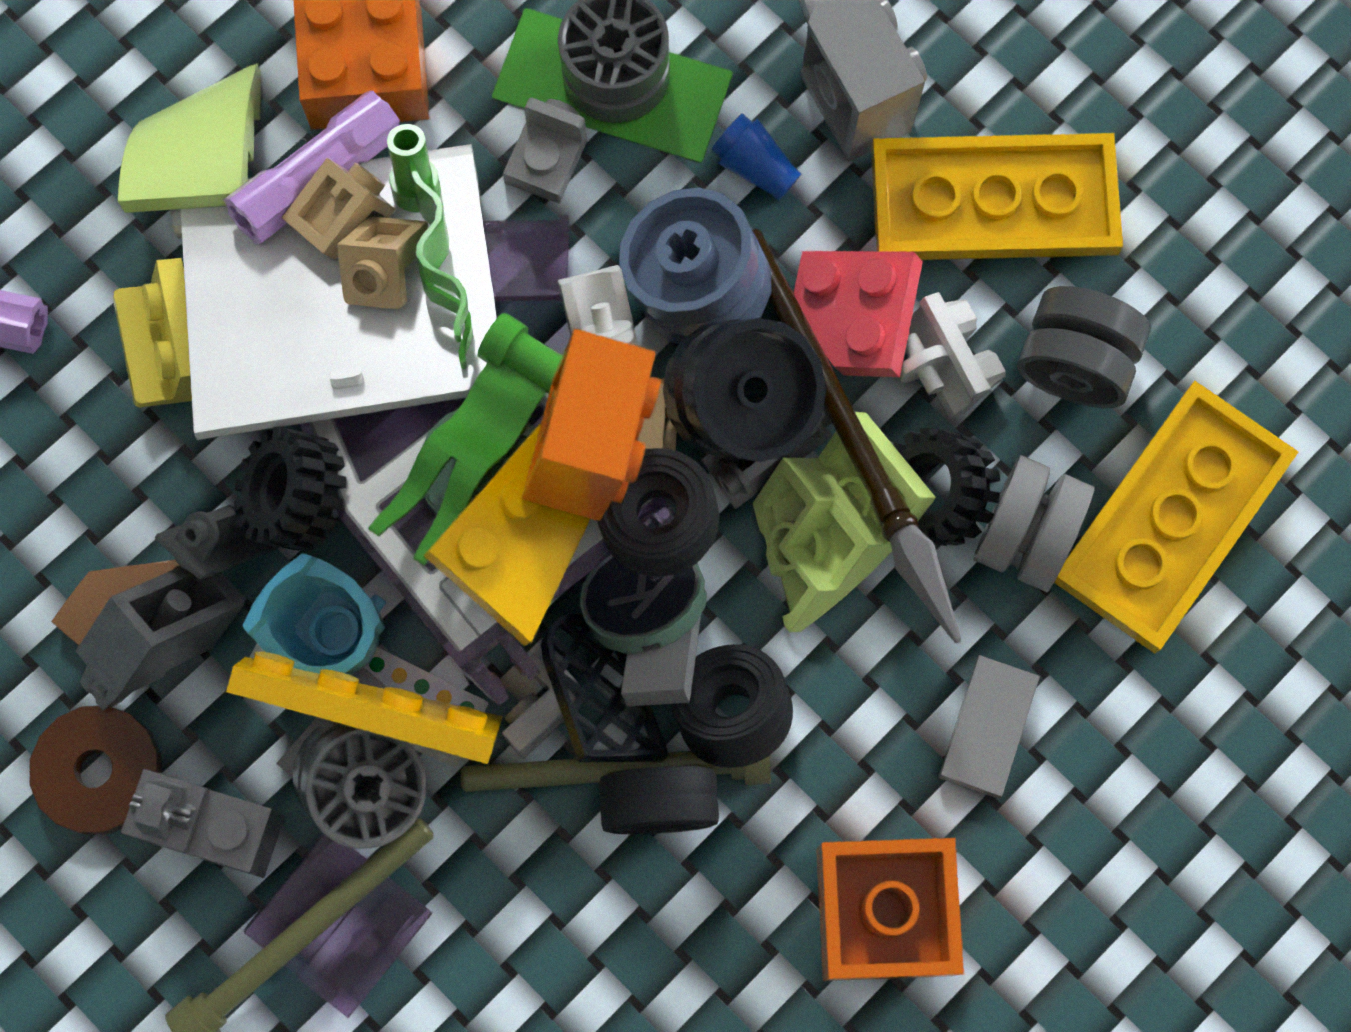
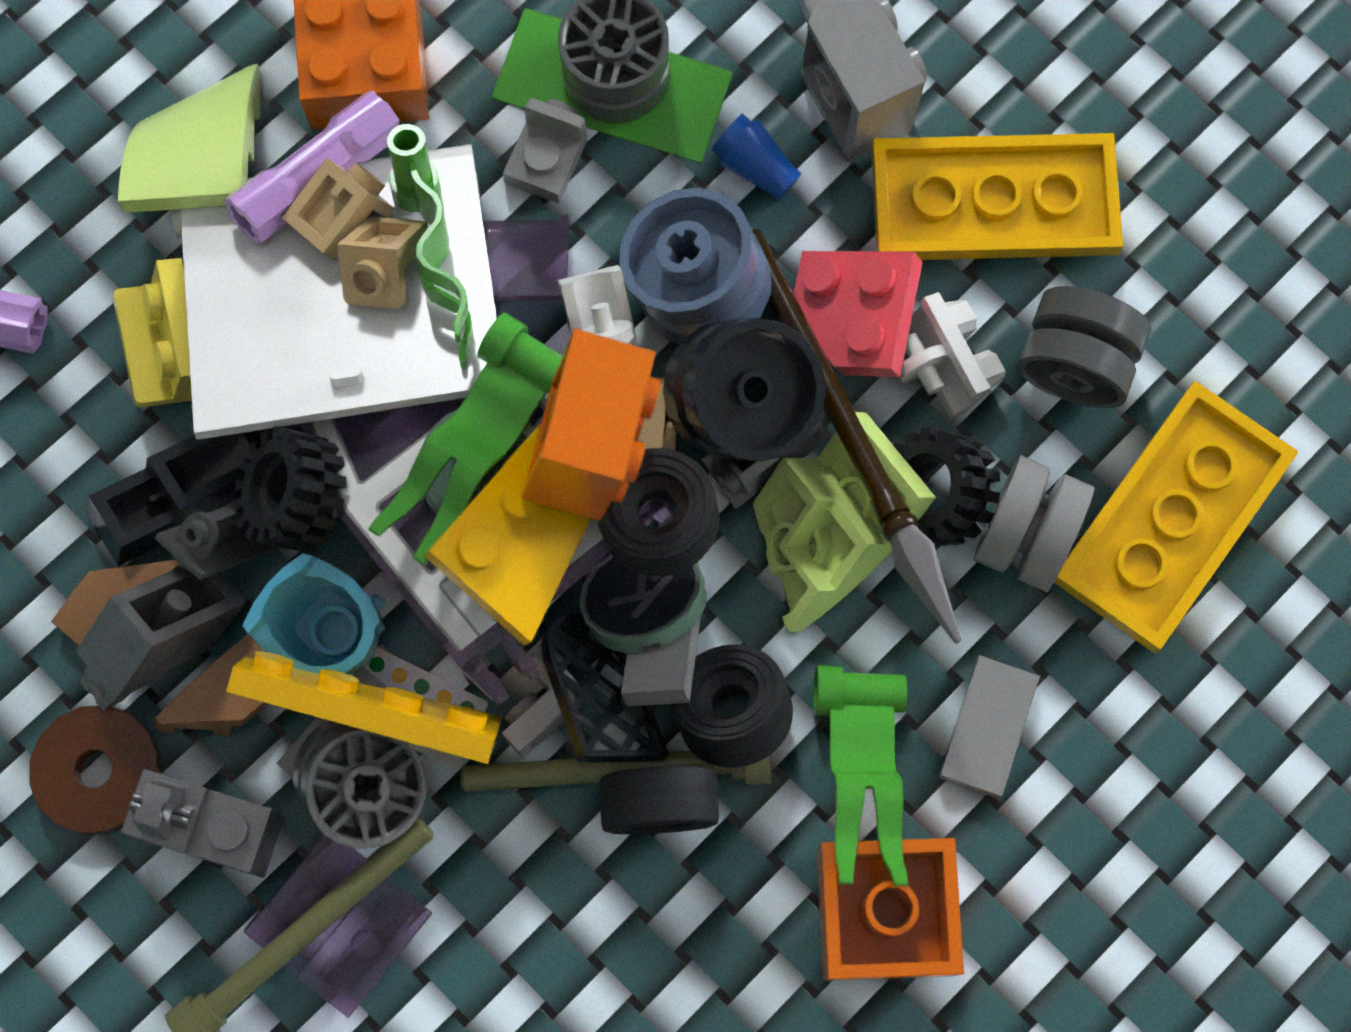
(171, 487): none -> black slope
(205, 700): none -> medium nougat slope
(862, 759): none -> bright green flag

